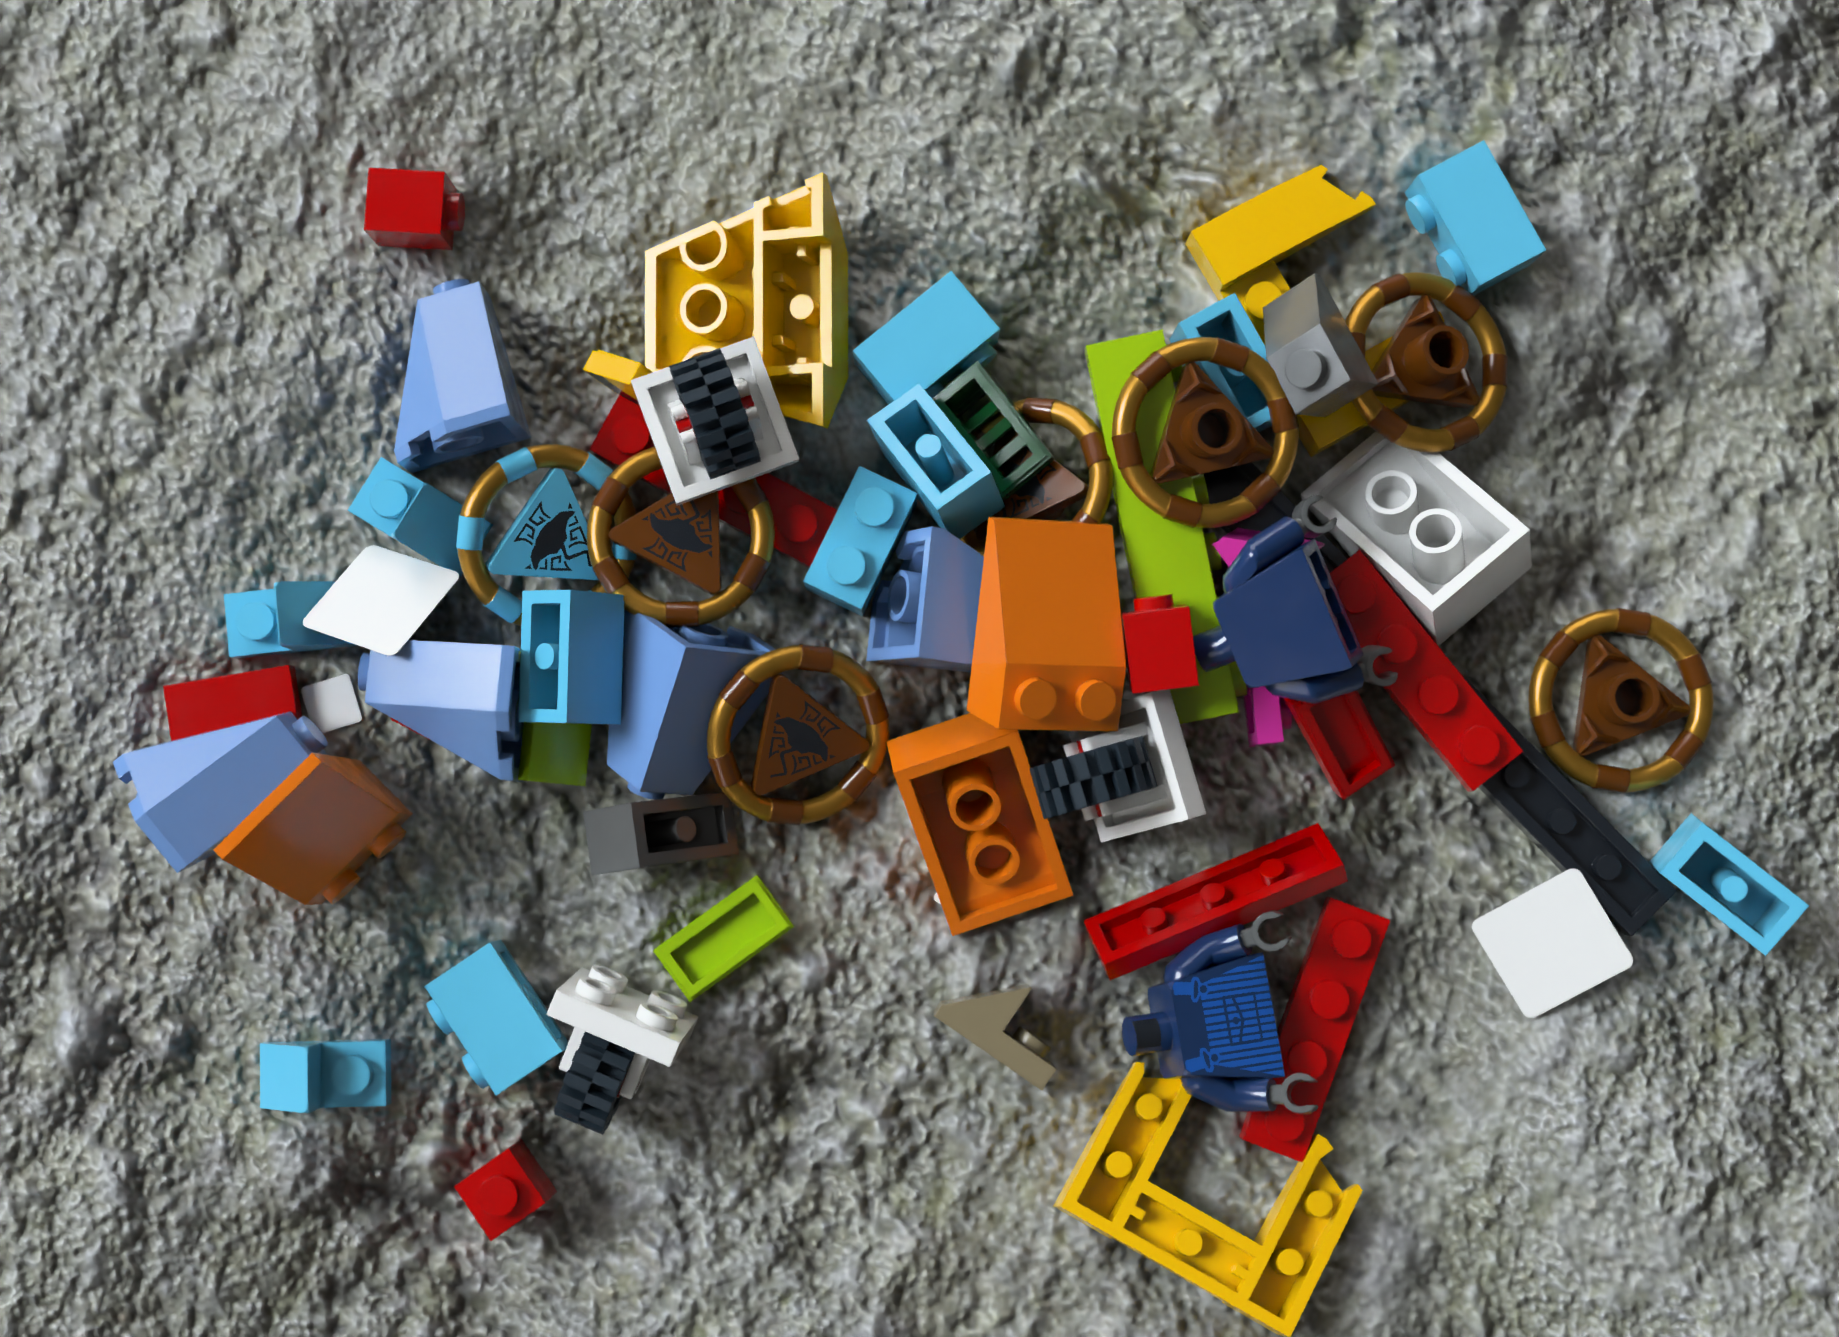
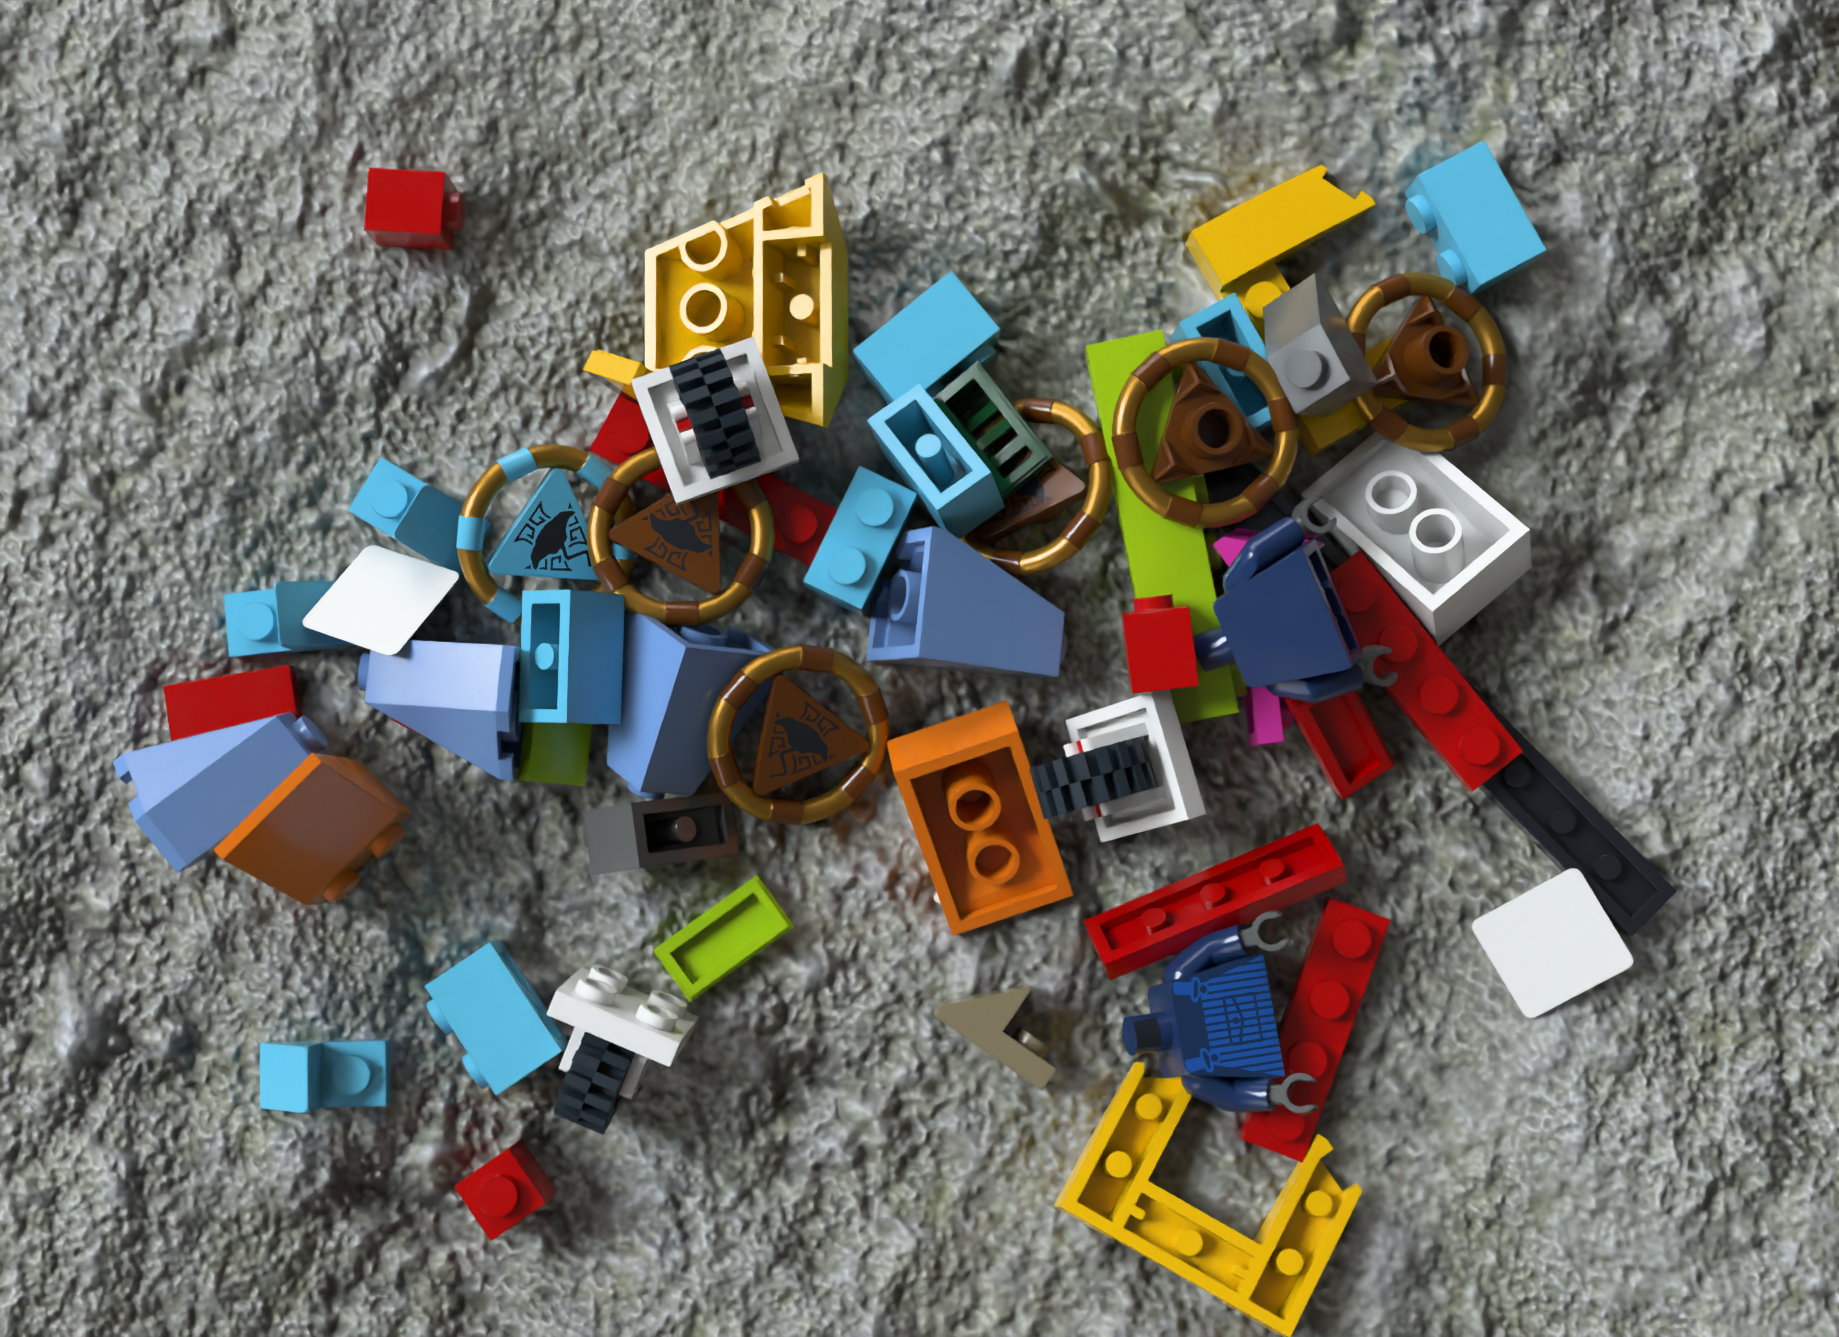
(332, 703): white sticker -> none
(457, 381): medium blue slope -> none
(1048, 628): orange slope -> none
(1620, 700): reddish brown piece -> none
(1728, 884): medium azure brick -> none

